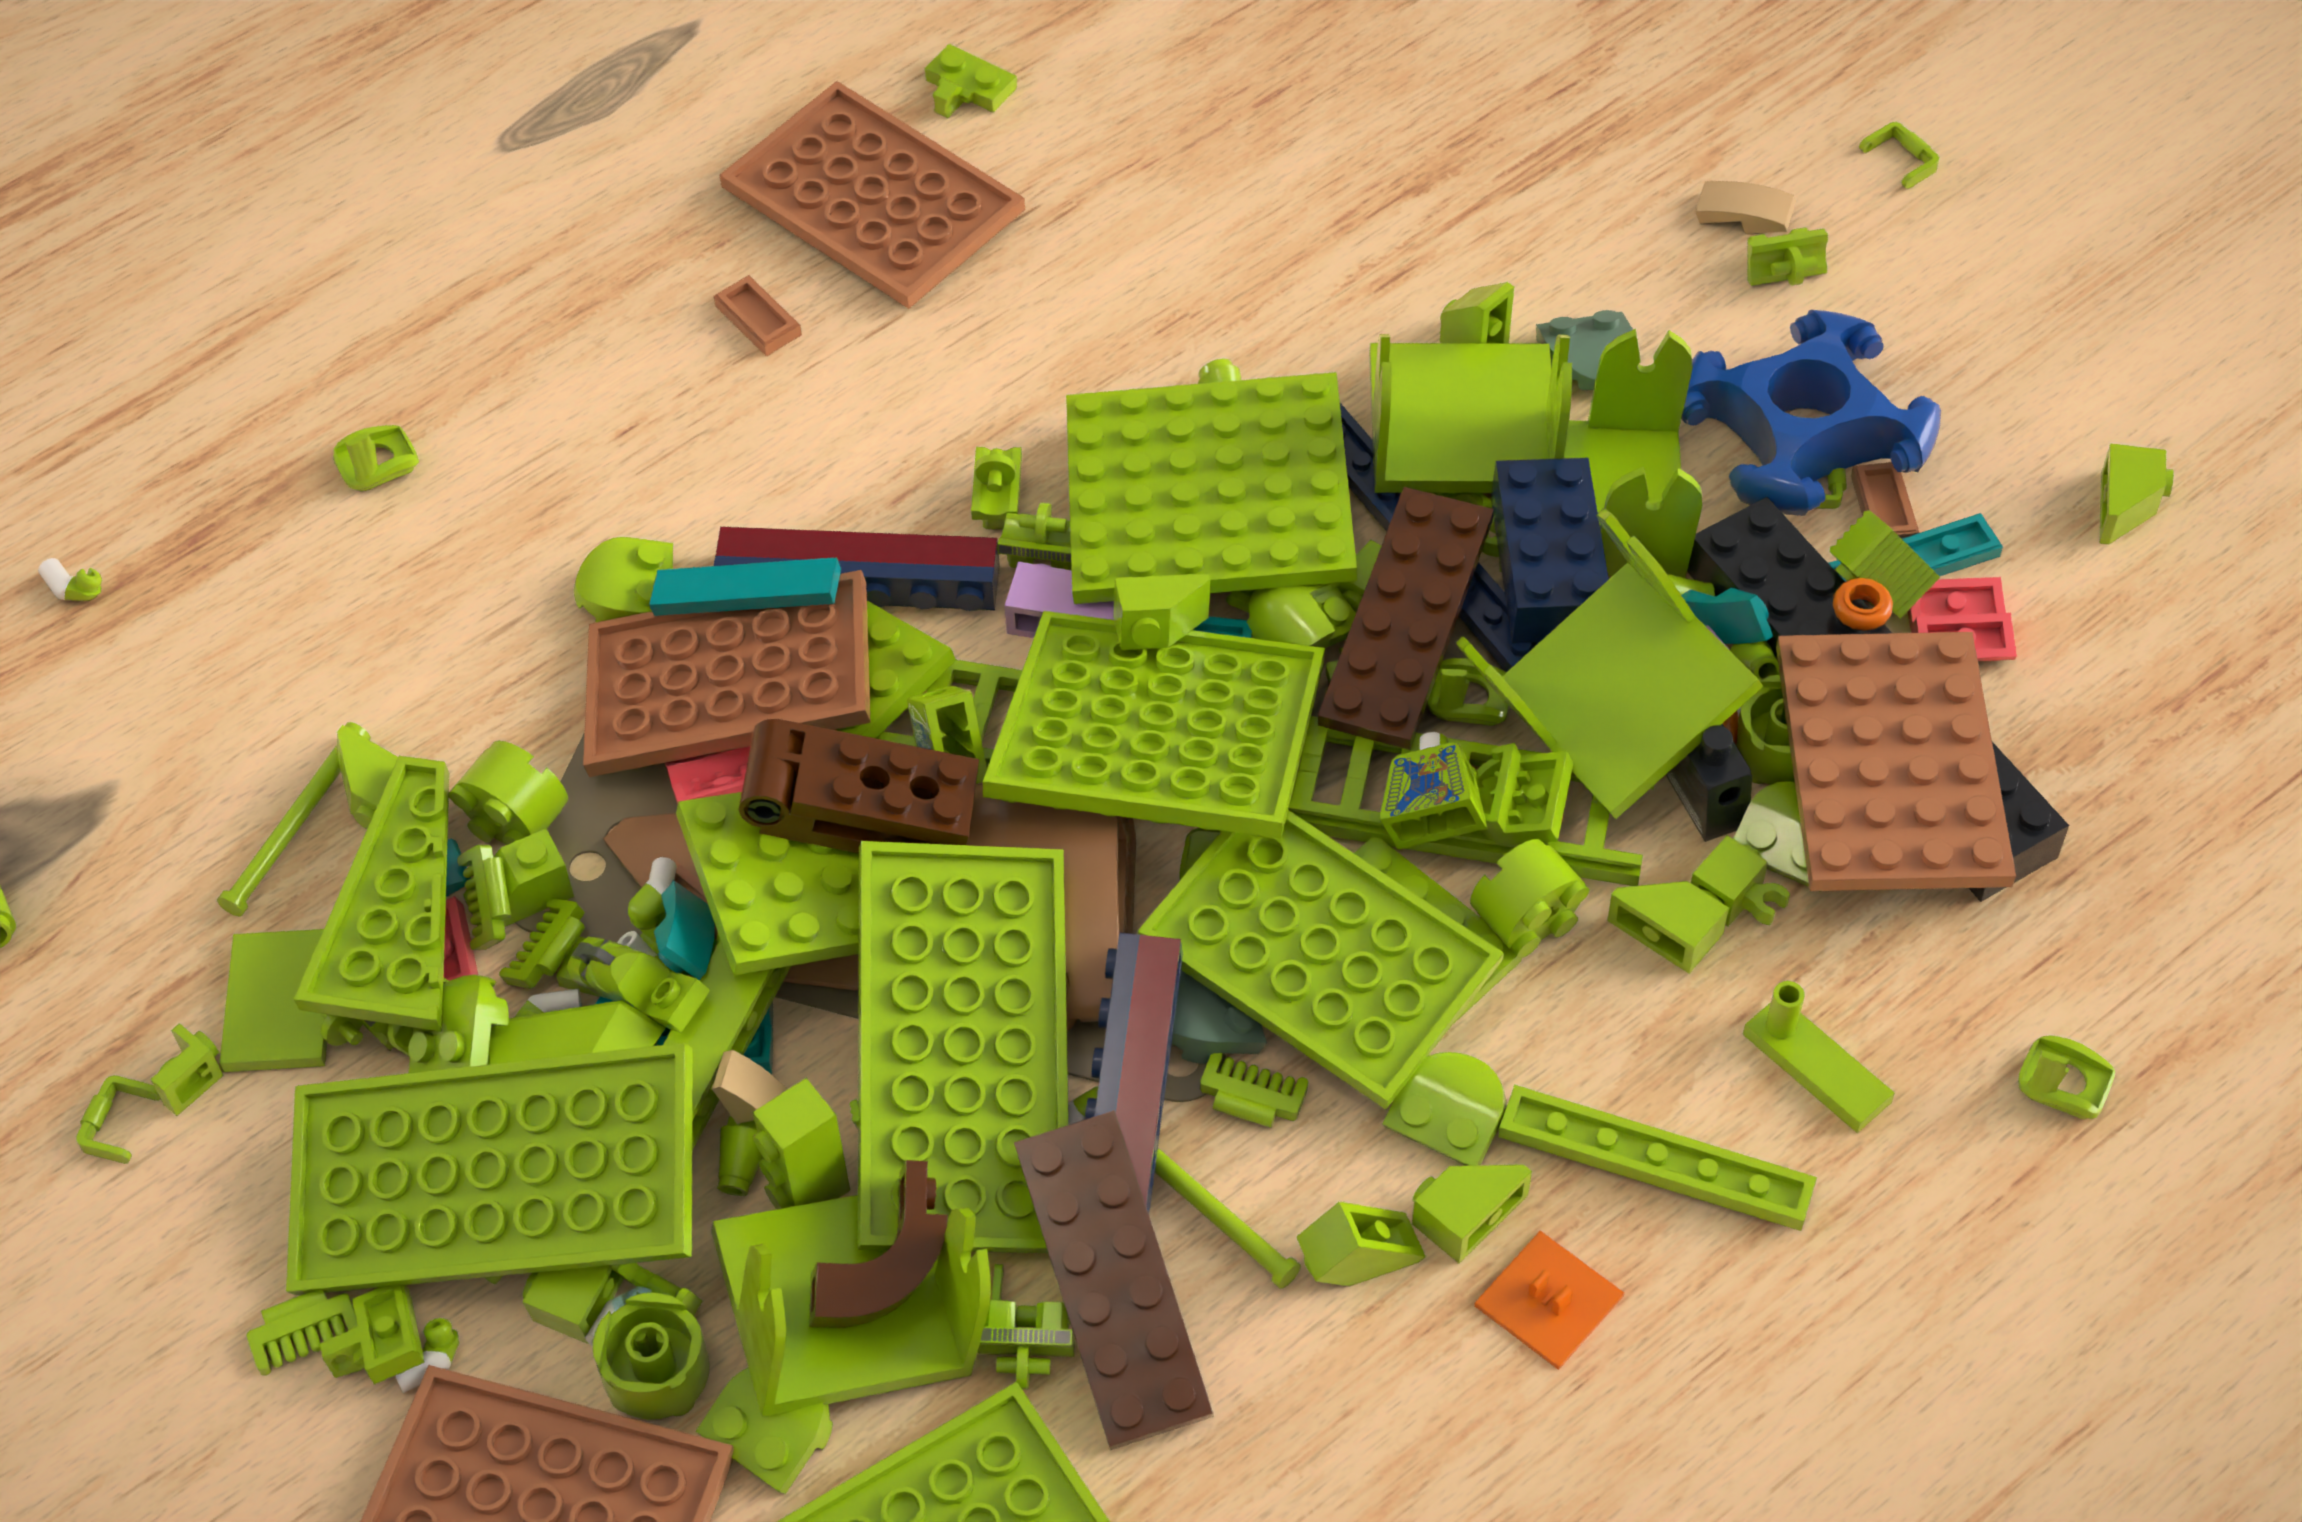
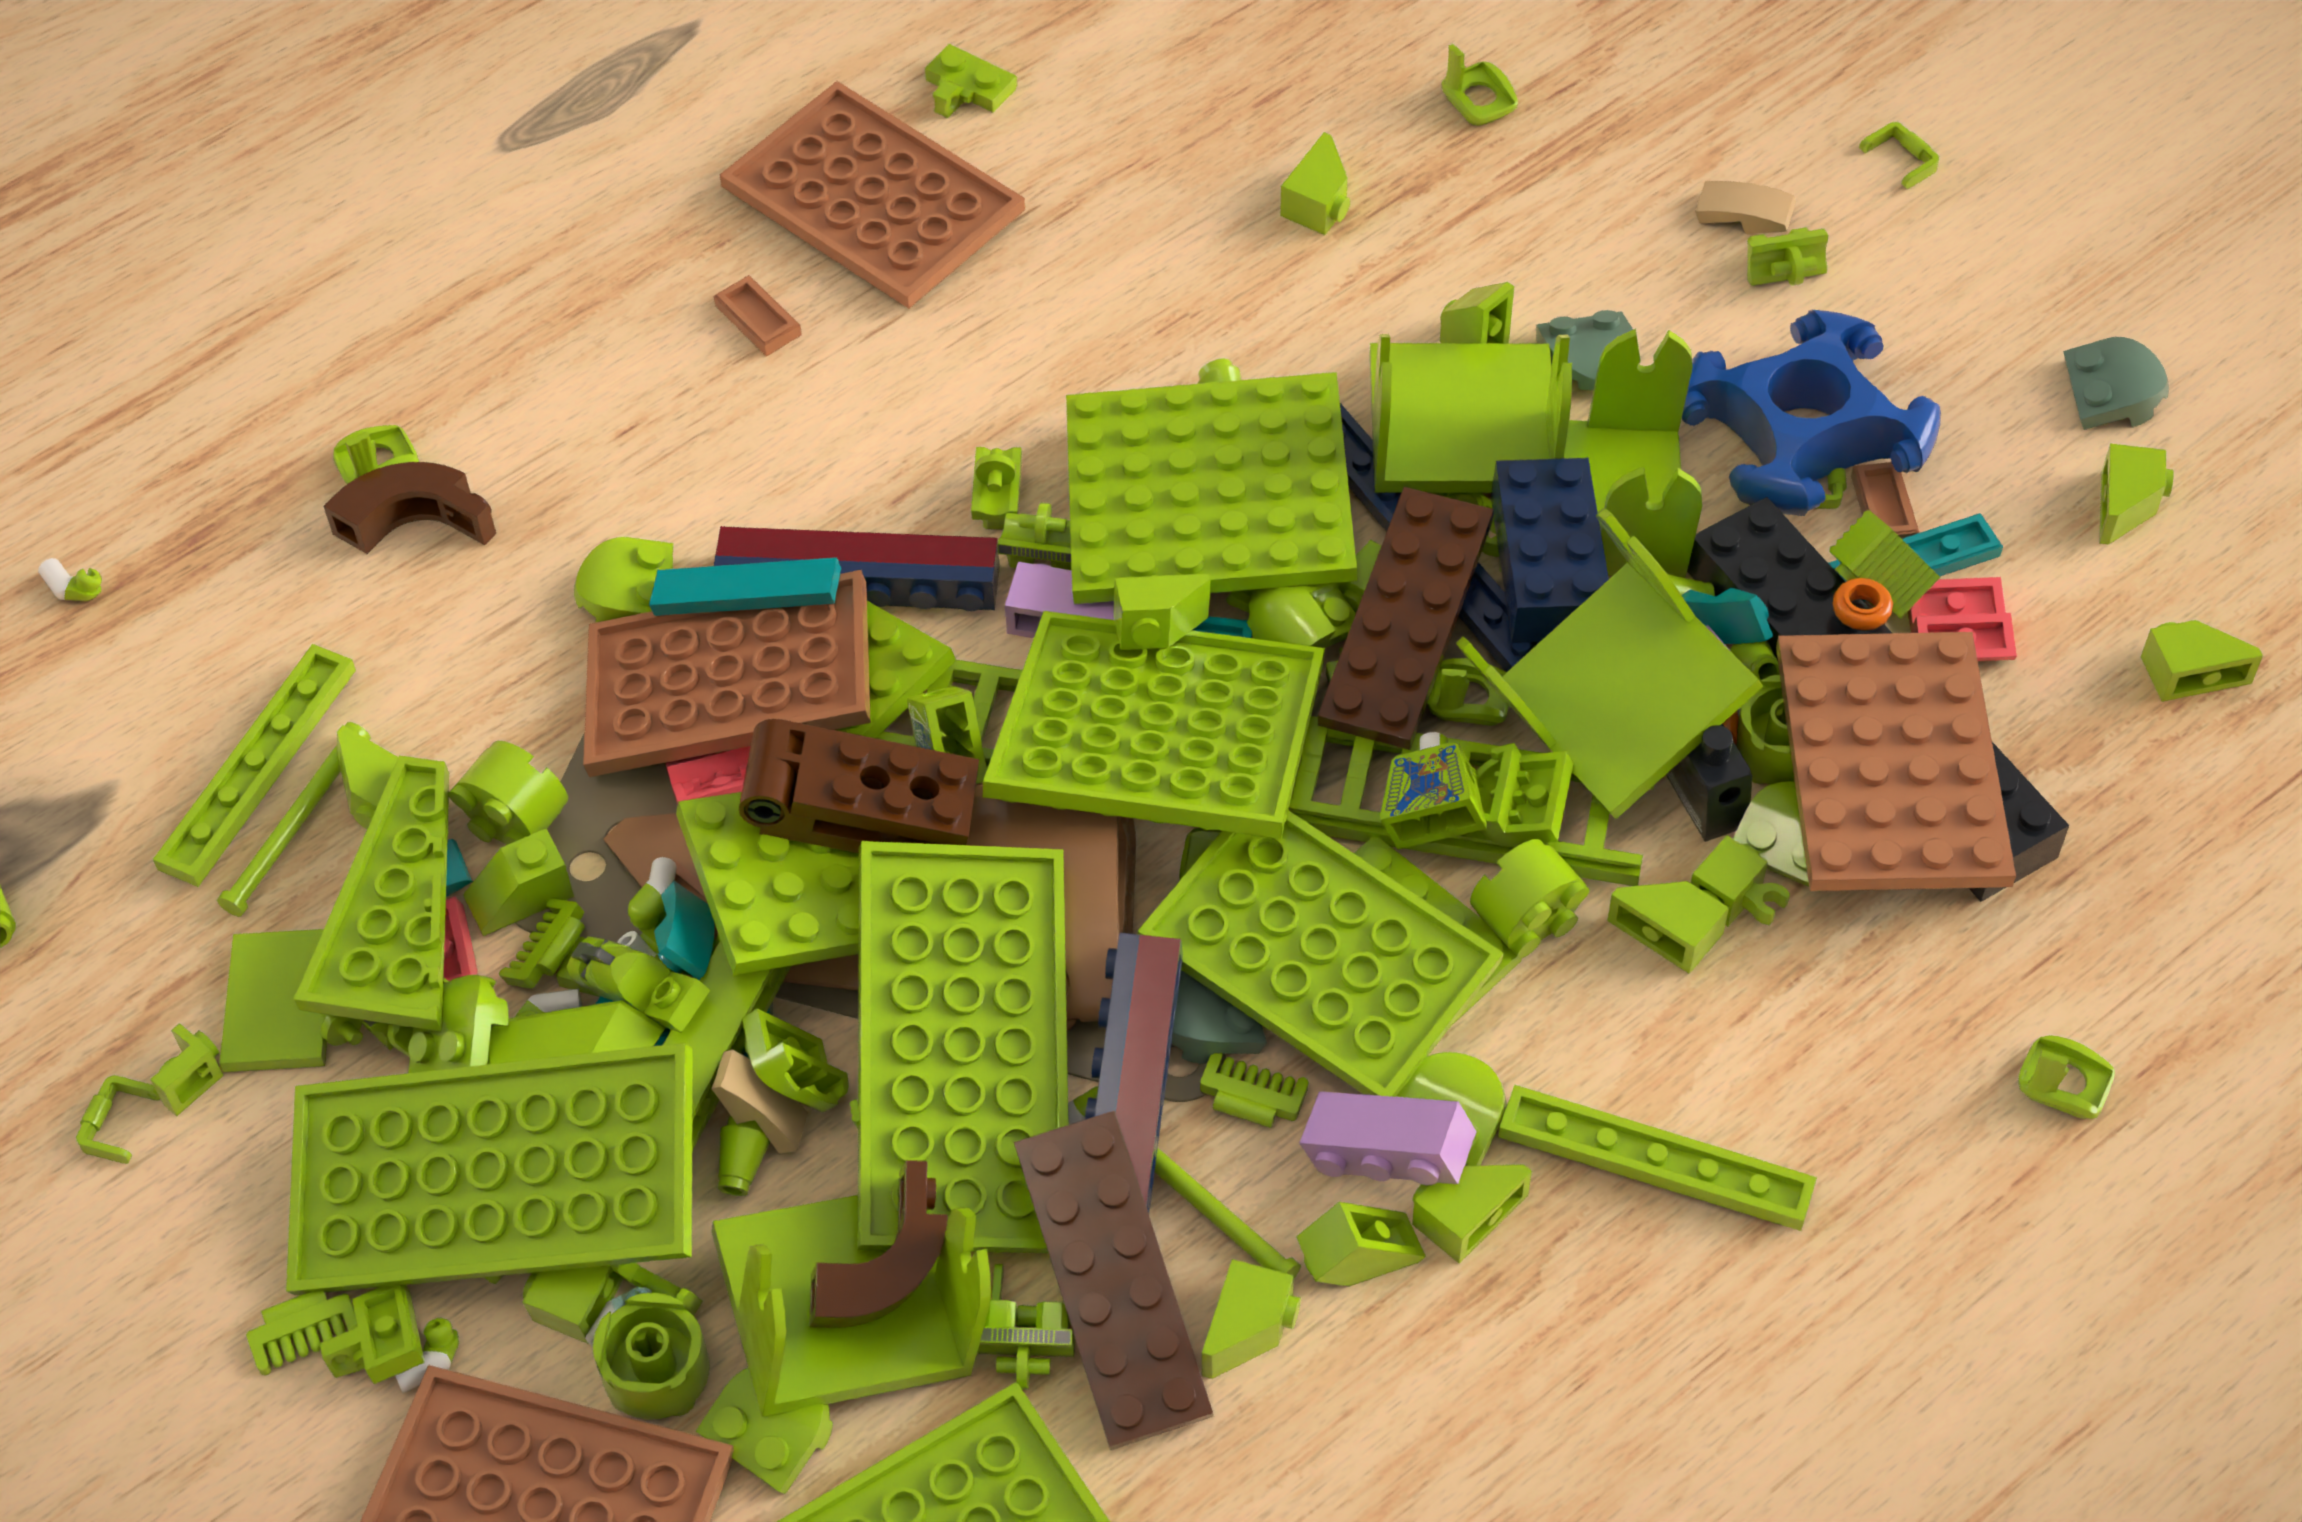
(254, 765): none -> lime plate
(403, 494): none -> reddish brown arch
(491, 895): lime piece -> none
(792, 1061): none -> lime slope
(800, 1148): lime brick -> none
(1248, 1317): none -> lime slope
(1316, 188): none -> lime slope
(1388, 1137): none -> lavender brick
(1481, 73): none -> lime piece
(1549, 1299): orange piece -> none
(1816, 1059): lime piece -> none
(2115, 381): none -> sand green slope
(2197, 660): none -> lime slope

